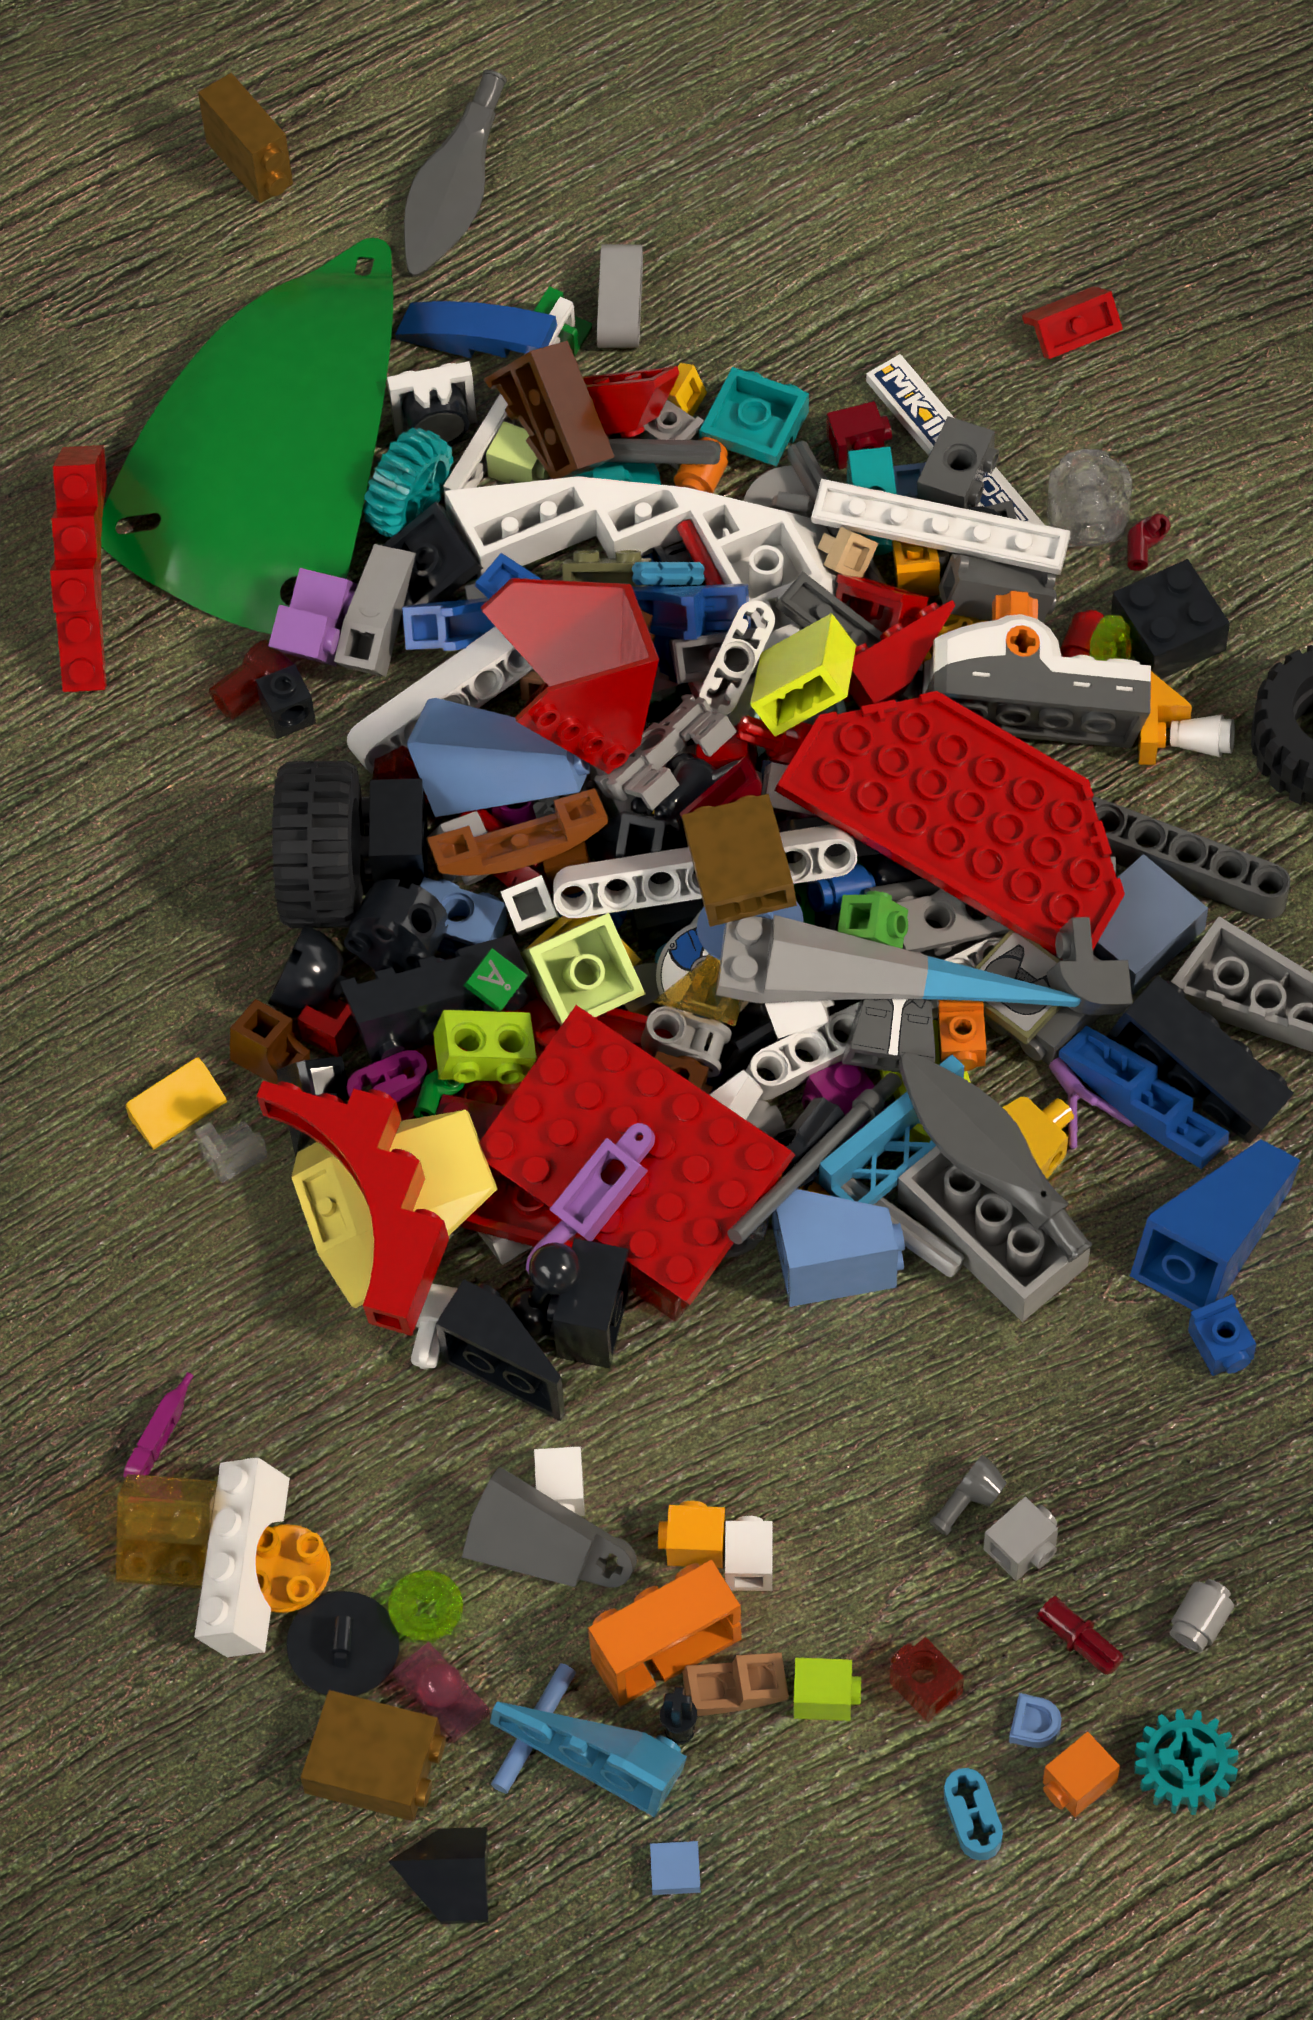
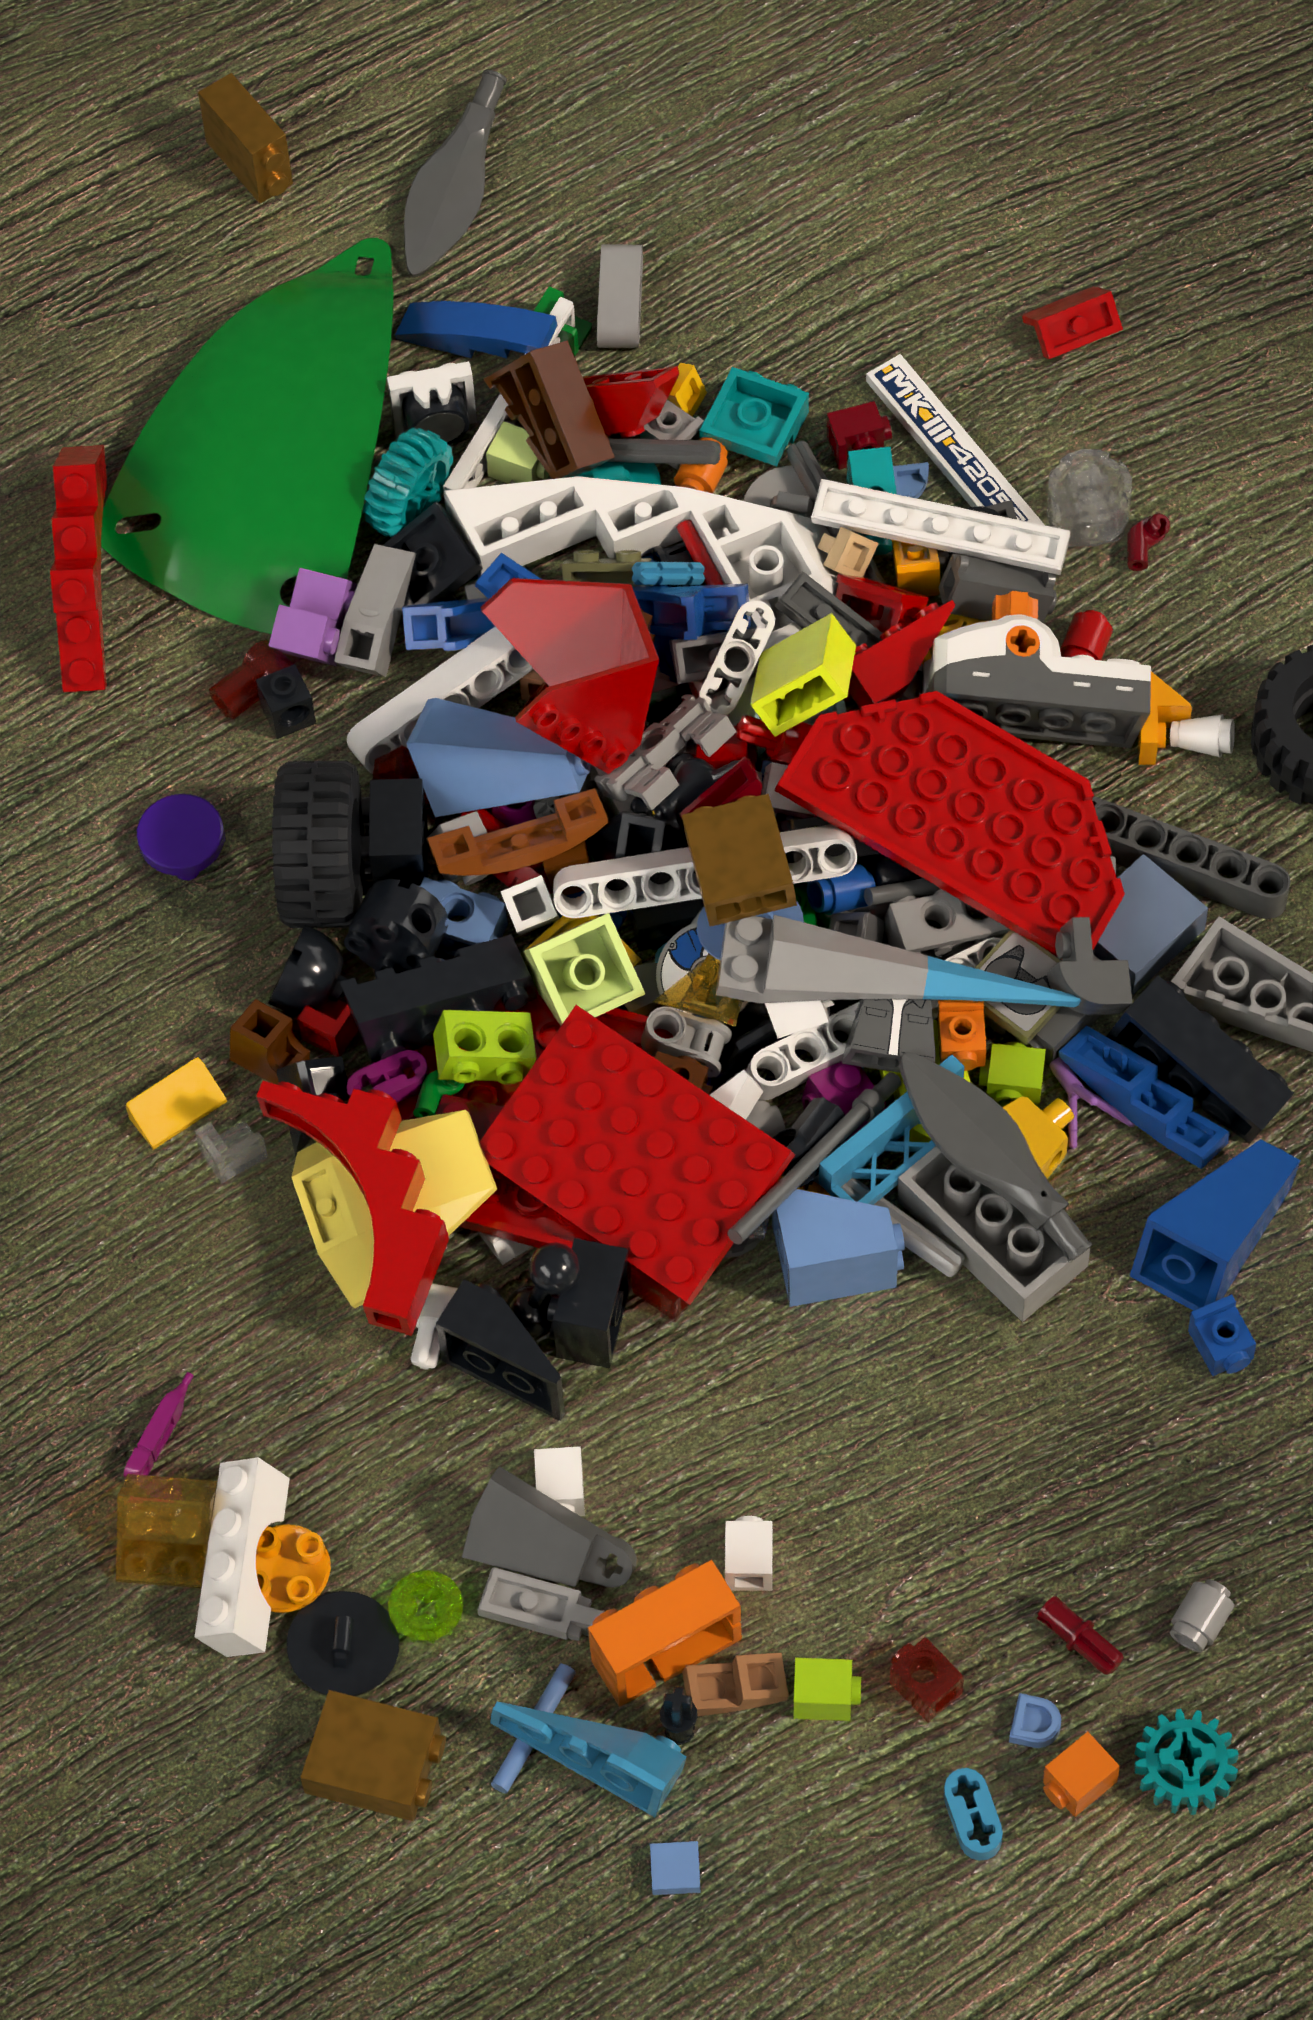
(180, 835): none -> dark purple tile
(441, 1692): clear pink tile -> none
(449, 1873): black slope -> none
(495, 980): green tile -> none
(536, 1605): none -> light grey hinge
(590, 1201): medium lavender piece -> none
(693, 1534): light orange brick -> none
(874, 918): bright green brick -> none
(964, 447): dark grey brick -> none
(979, 1485): dark grey bar -> none
(1013, 1073): none -> lime brick
(1022, 1538): light grey brick -> none
(1111, 639): clear neon green gear -> none
(1172, 619): black brick -> none

